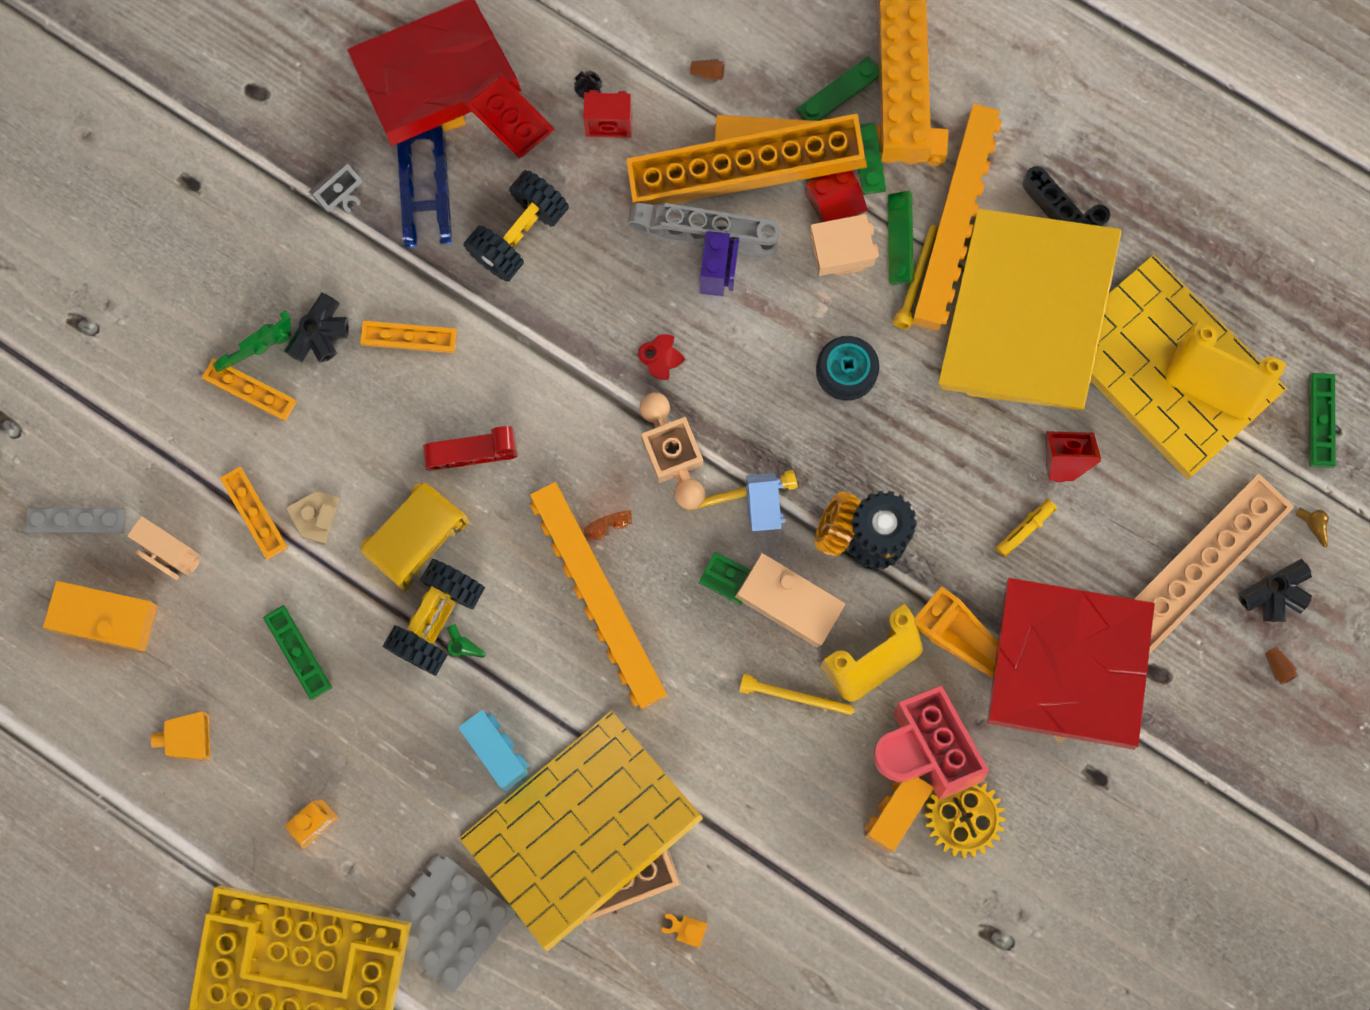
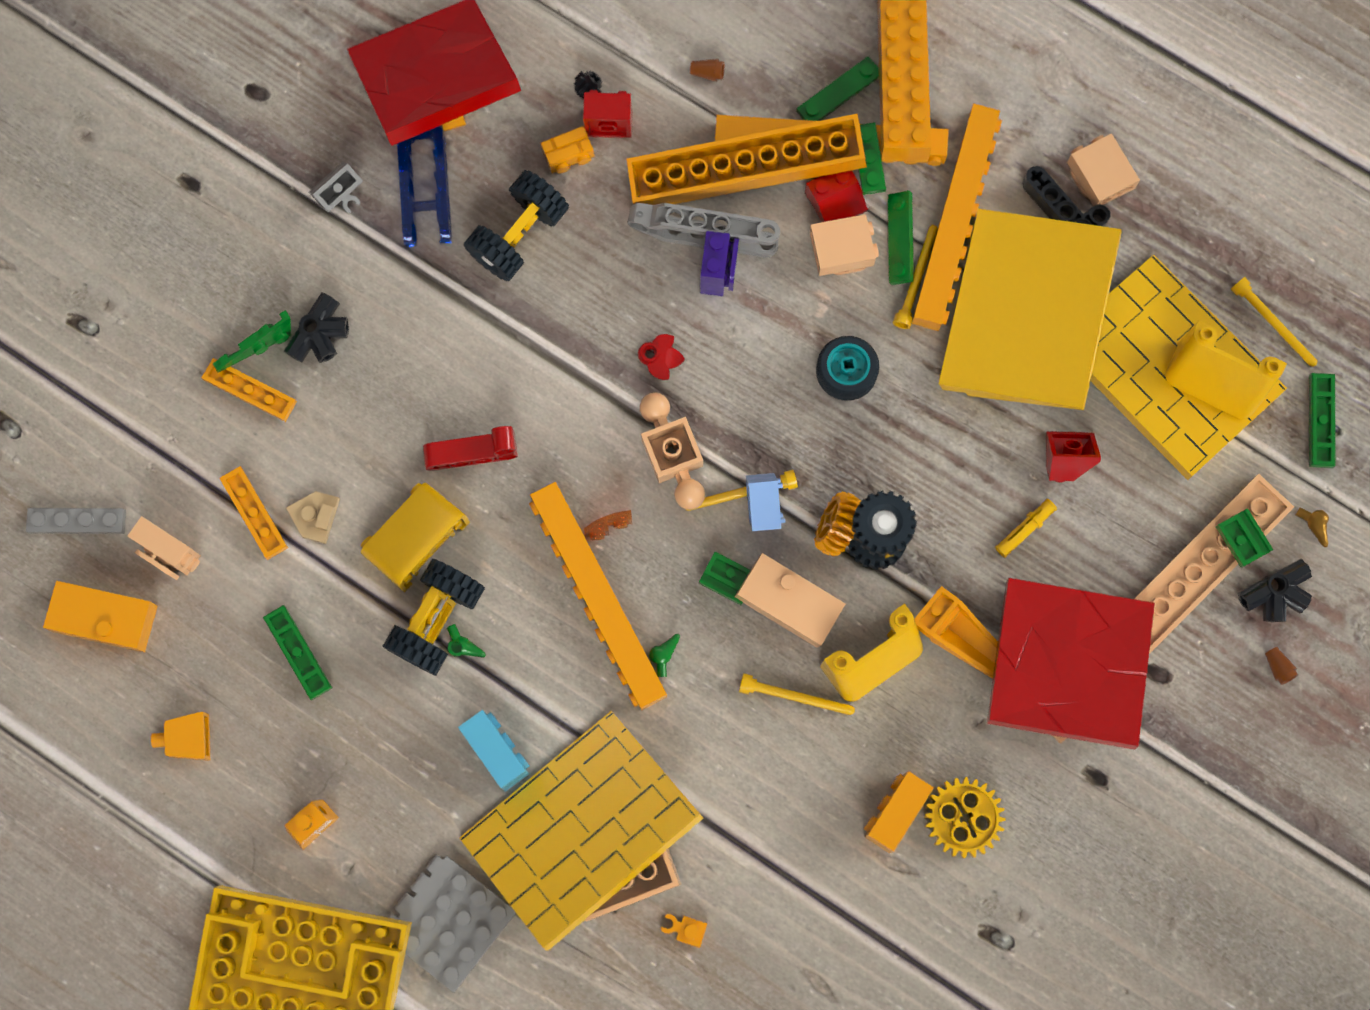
(408, 337): light orange plate -> none
(509, 114): red tile -> none
(567, 150): none -> light orange brick
(663, 654): none -> green animal
(930, 744): coral brick -> none
(1102, 170): none -> light nougat brick
(1242, 289): none -> yellow piece
(1244, 538): none -> green plate

